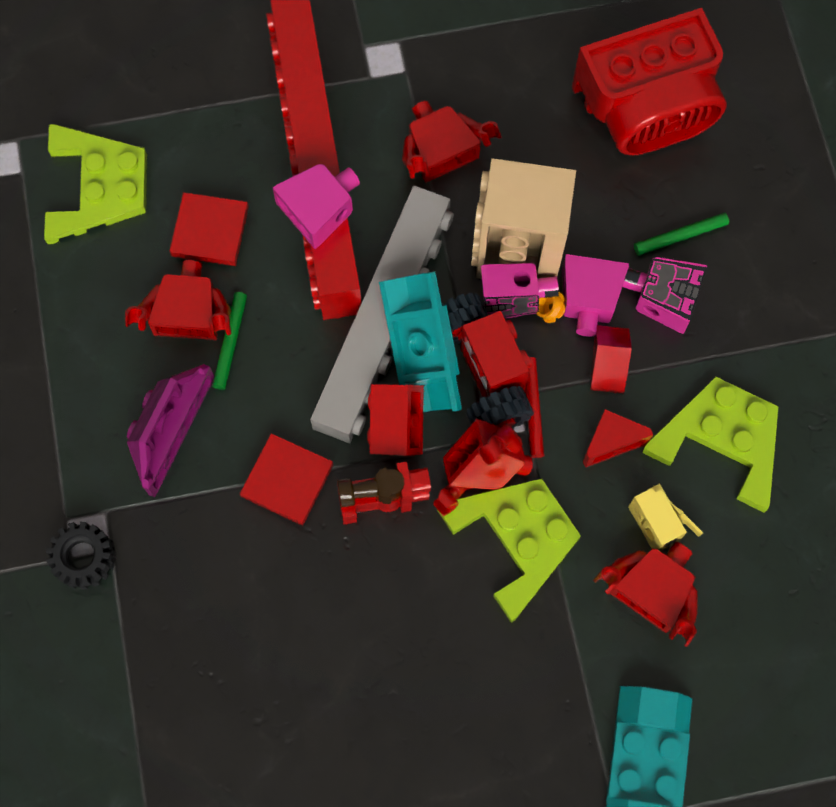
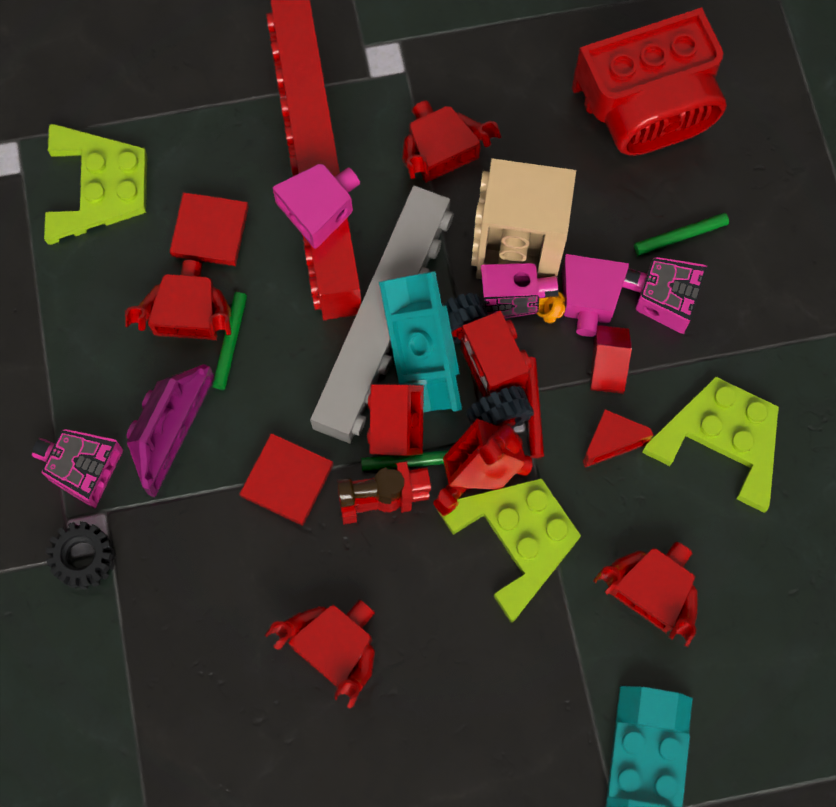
(79, 463): none -> torso
(332, 644): none -> red torso
(390, 461): none -> green bar
(660, 518): light yellow piece -> none

